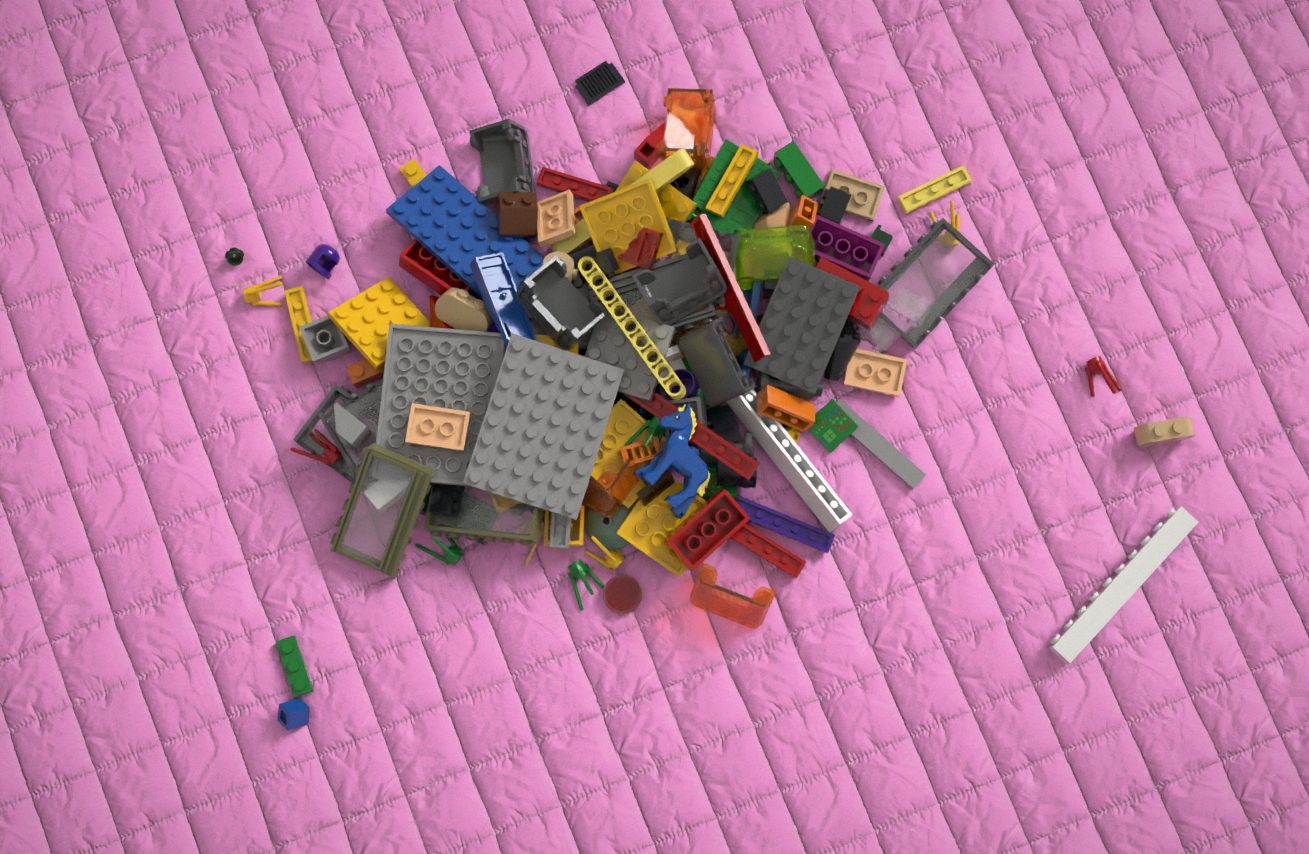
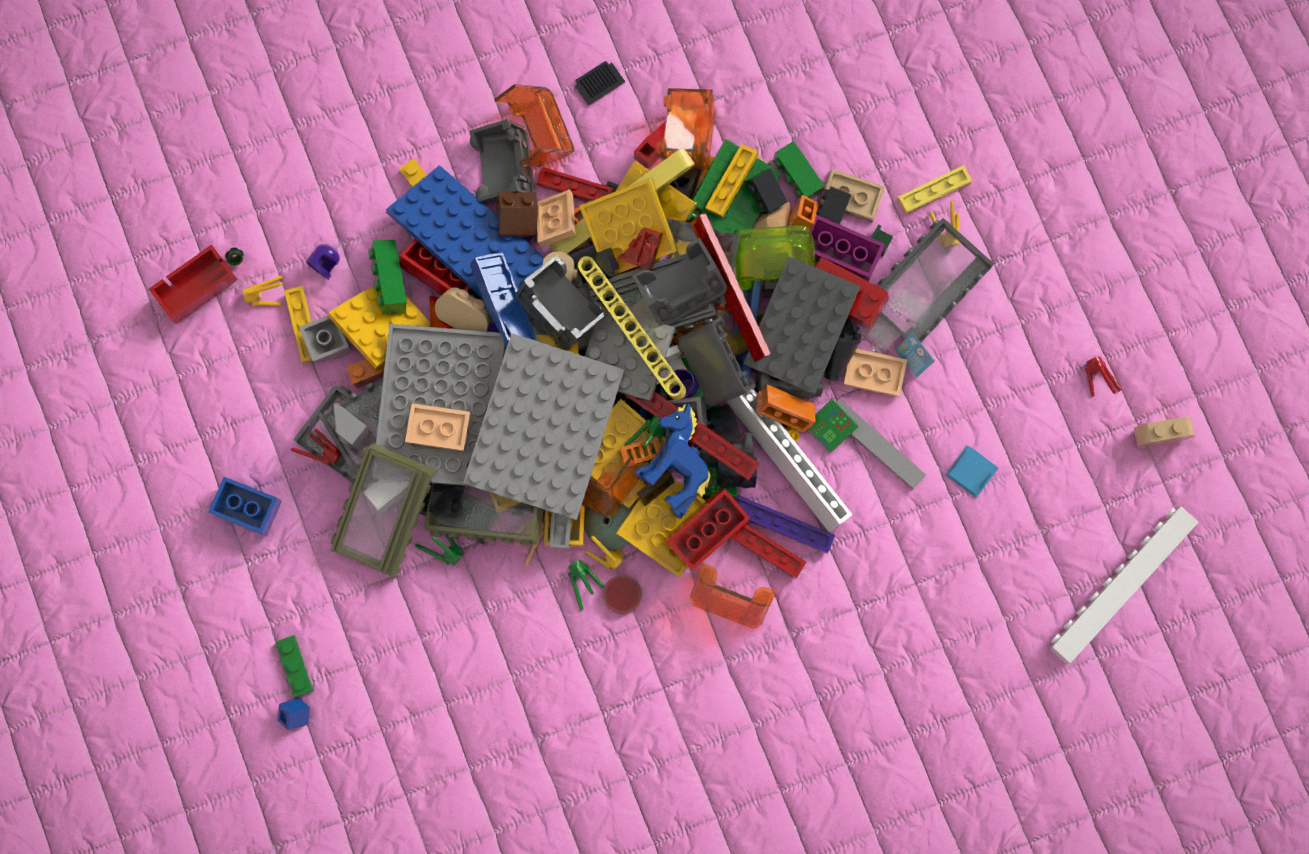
(193, 284): none -> red piece
(245, 506): none -> blue brick
(388, 277): none -> green brick
(542, 121): none -> clear orange windscreen
(917, 356): none -> medium azure sticker
(972, 471): none -> dark azure piece

